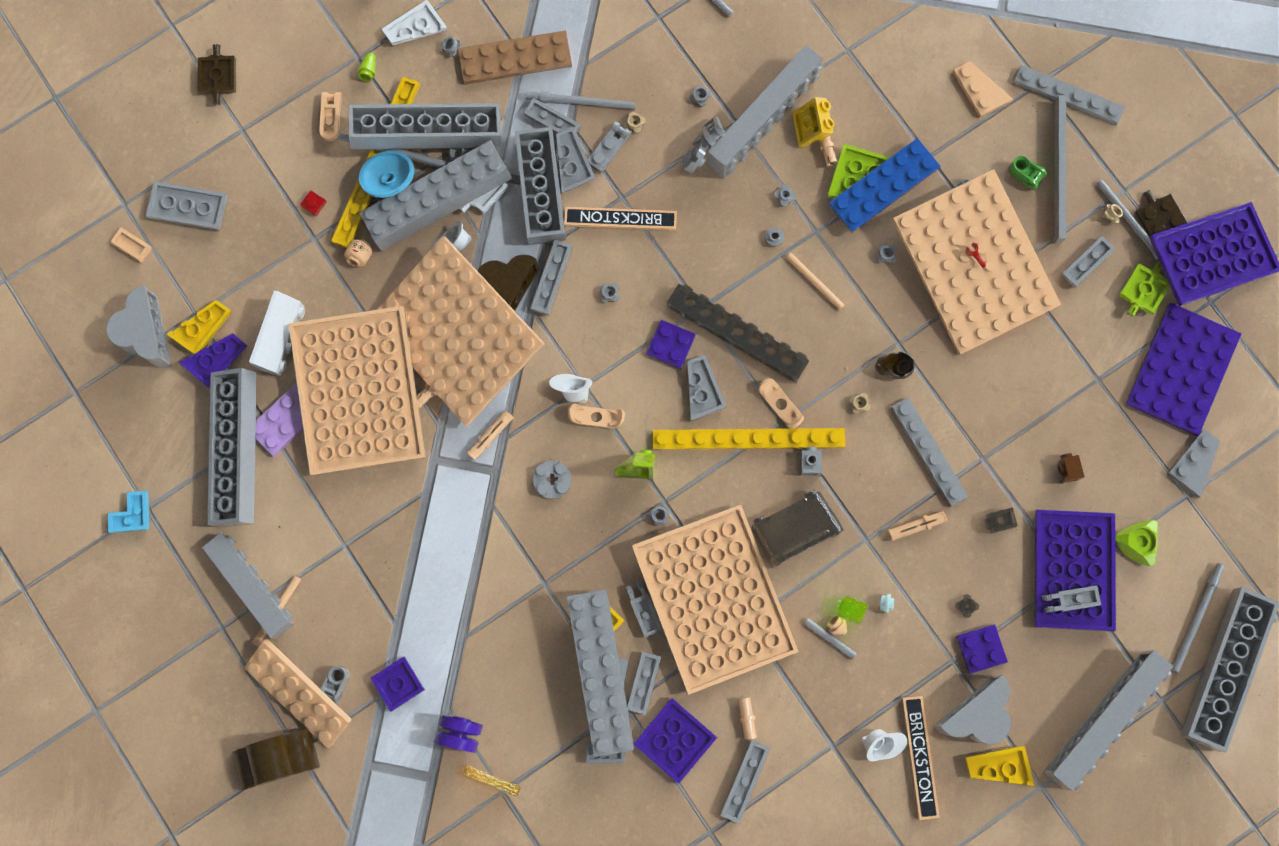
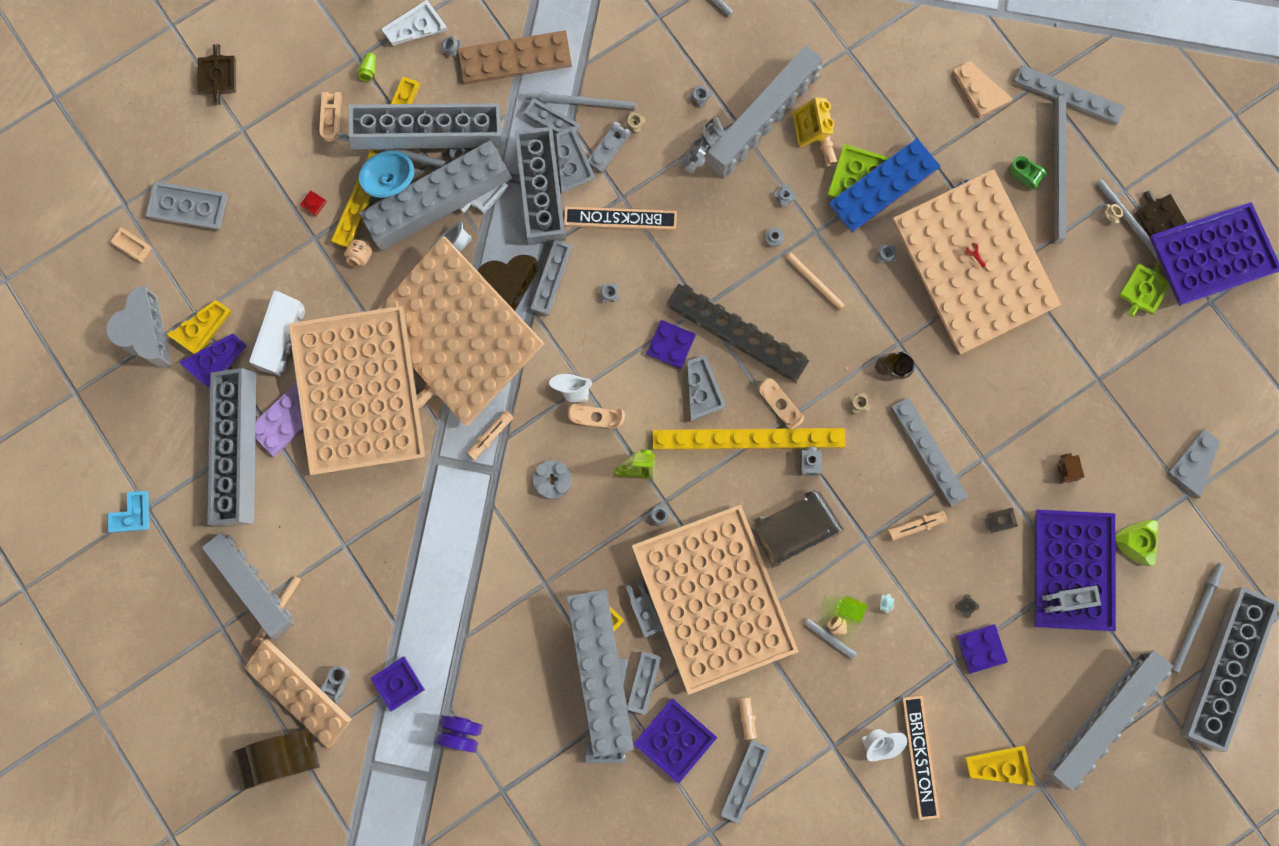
(491, 780): clear yellow axle -> none
(981, 714): light grey brick -> none
(1088, 262): light grey plate -> none
(1183, 369): dark purple plate -> none

